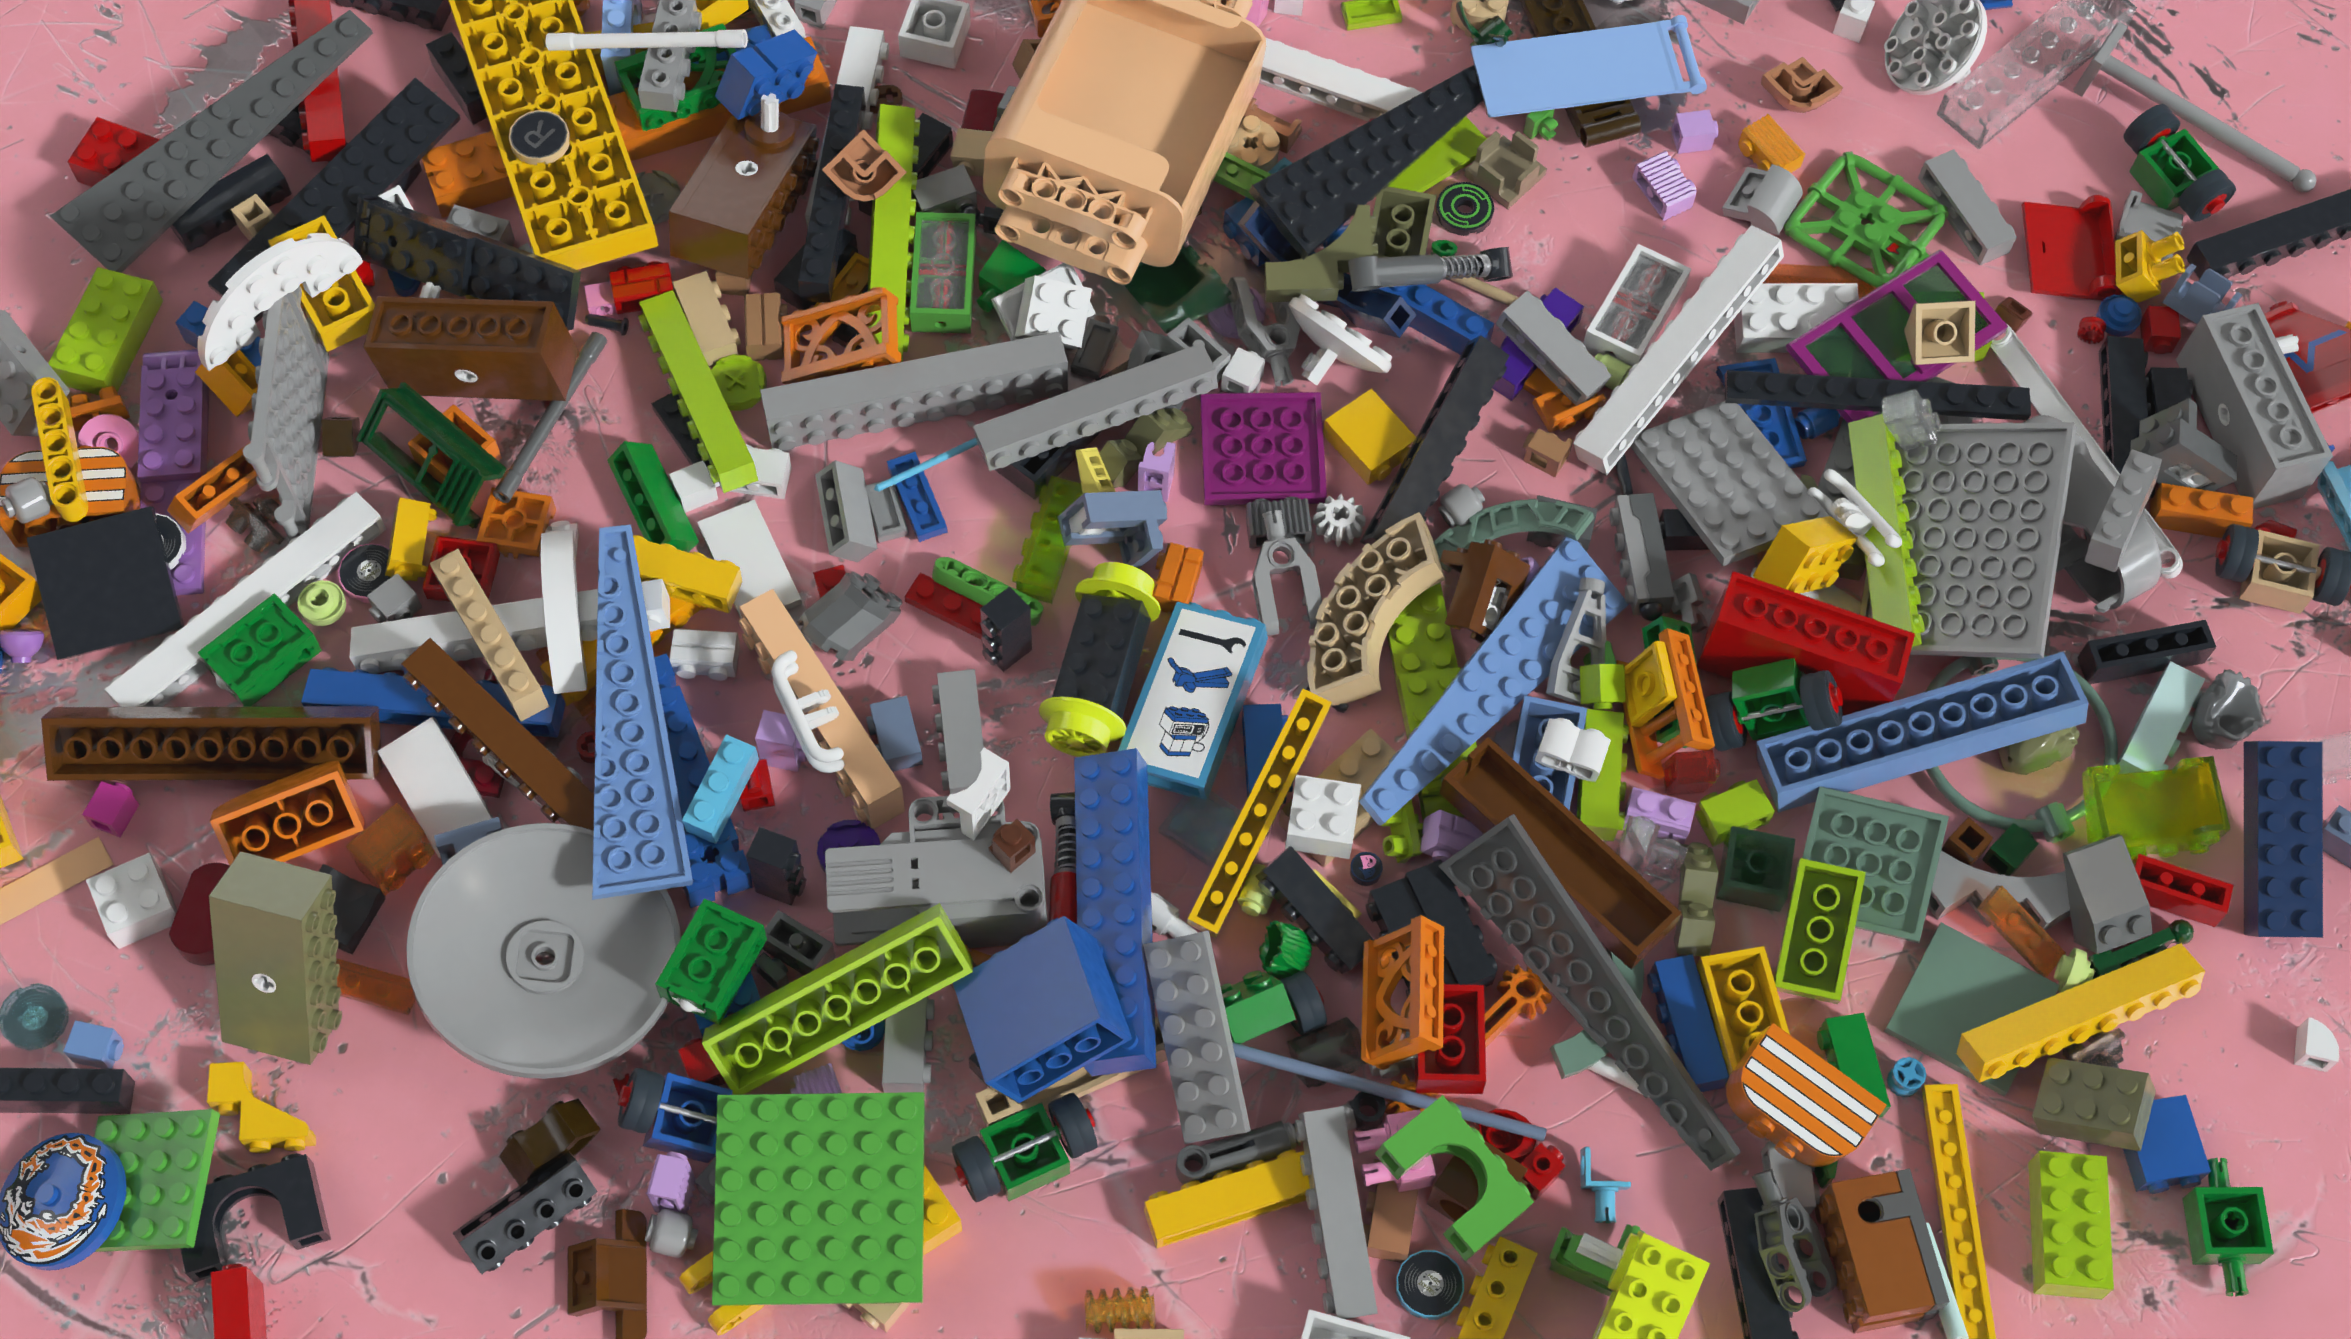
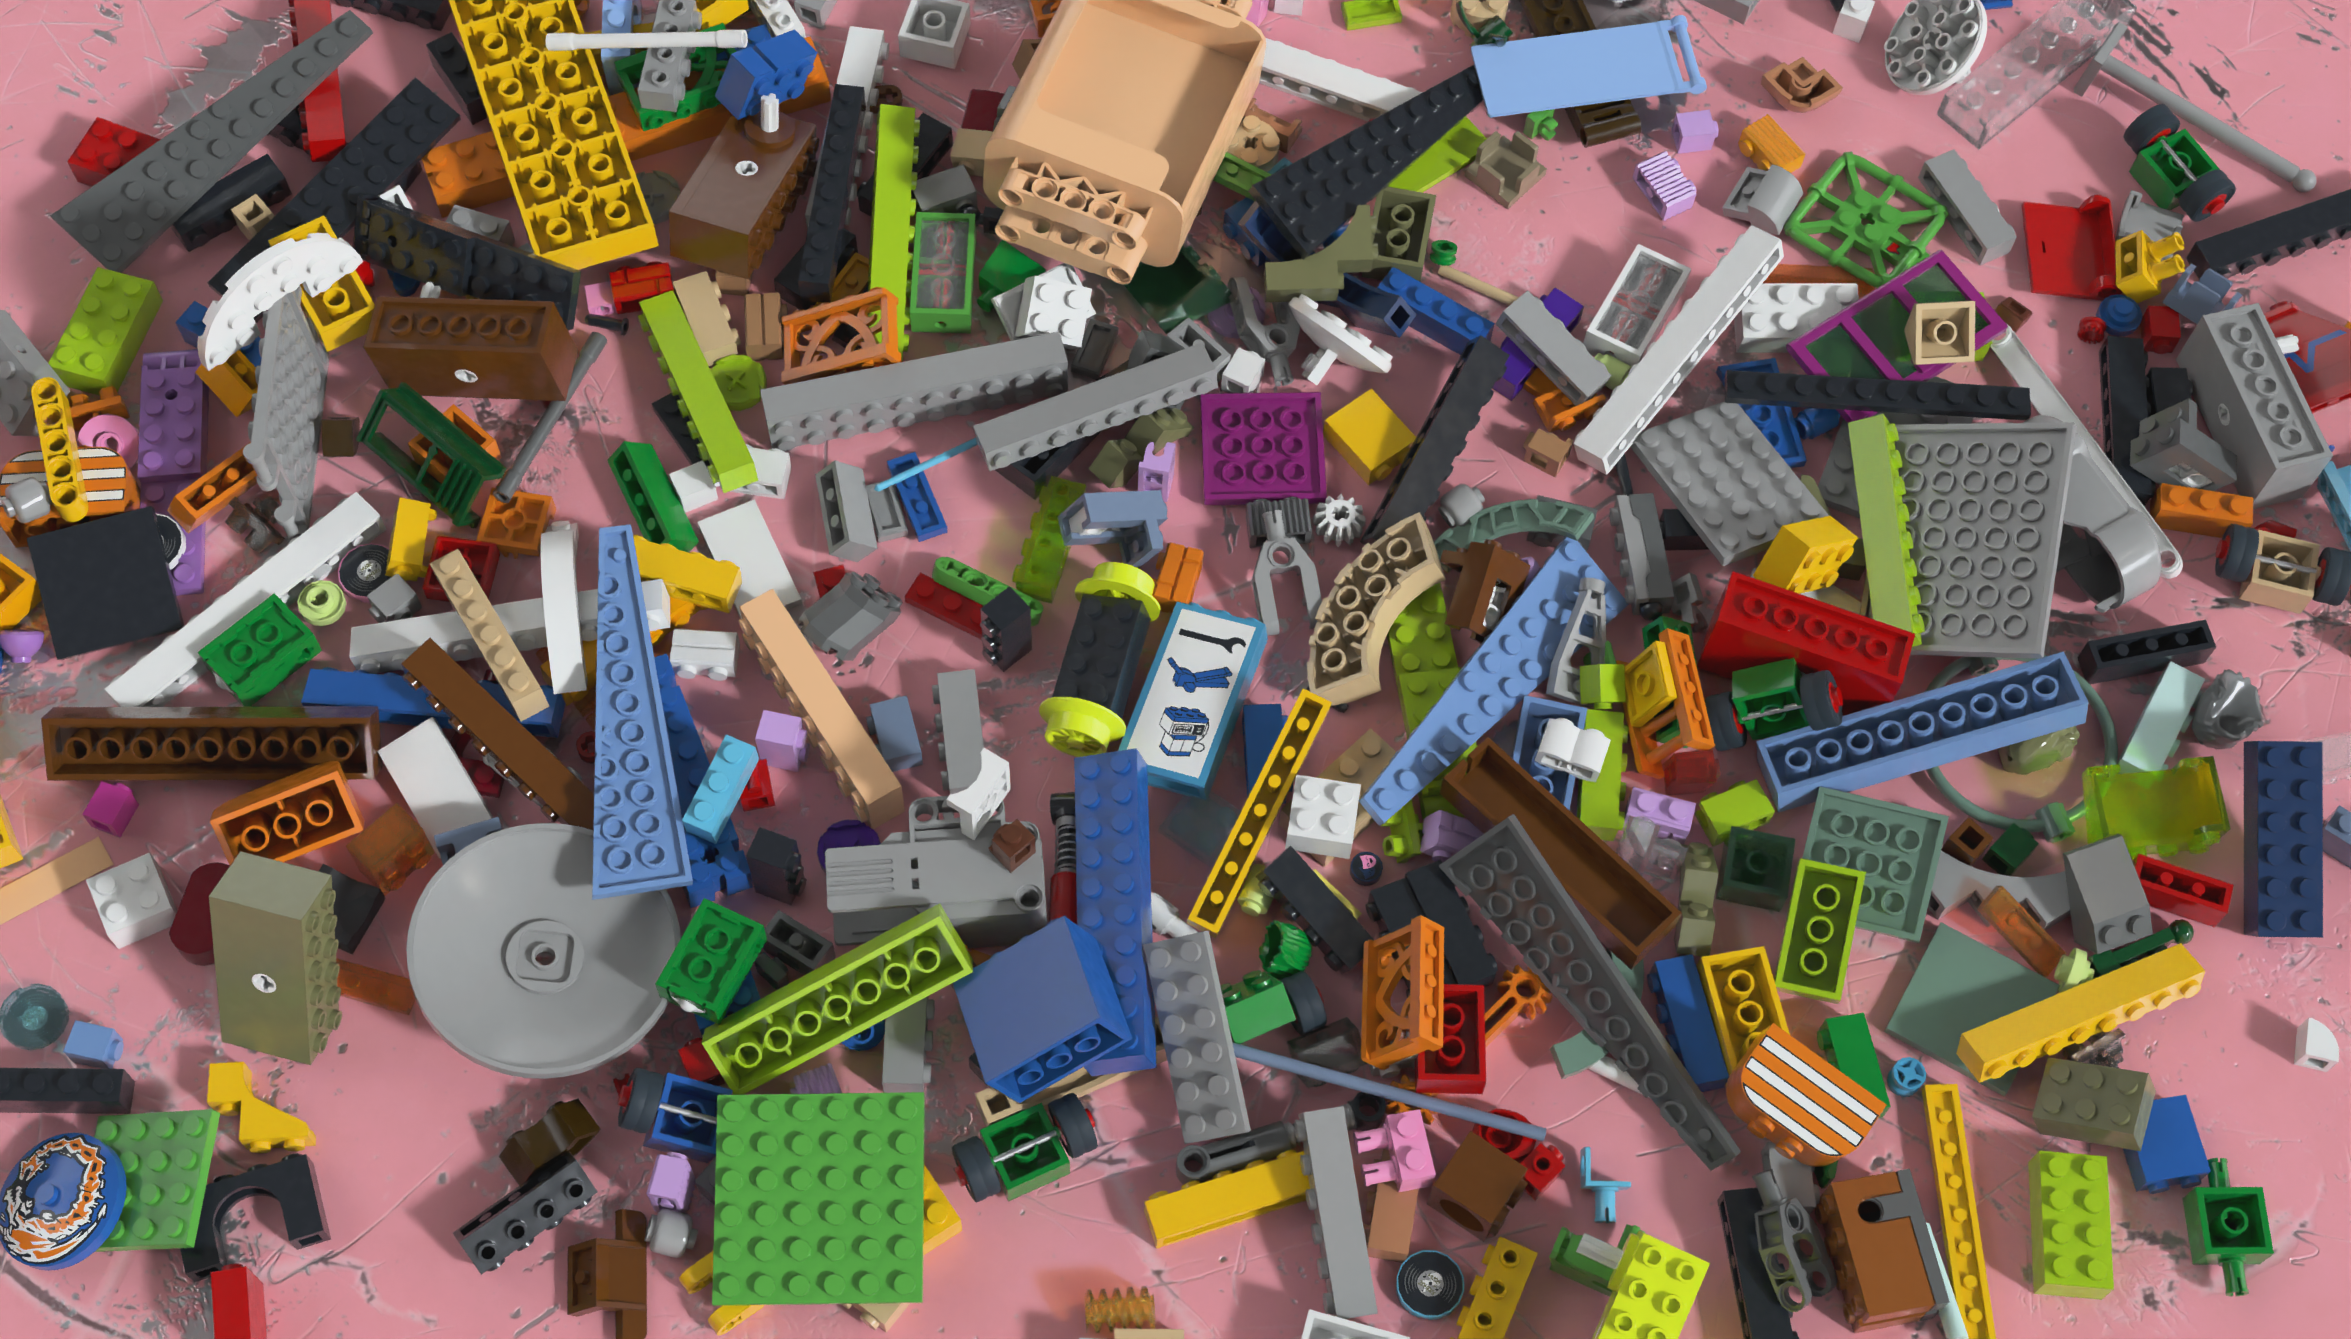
(539, 137): black tile -> none
(819, 758): white piece -> none
(863, 169): nougat brick -> none
(1092, 472): light yellow slope -> none
(1376, 272): dark grey piece -> none
(1445, 1131): bright green arch -> none
(1464, 194): black tile -> none
(1856, 516): white piece -> none
(1910, 420): clear brick -> none
(2123, 510): light grey brick -> none

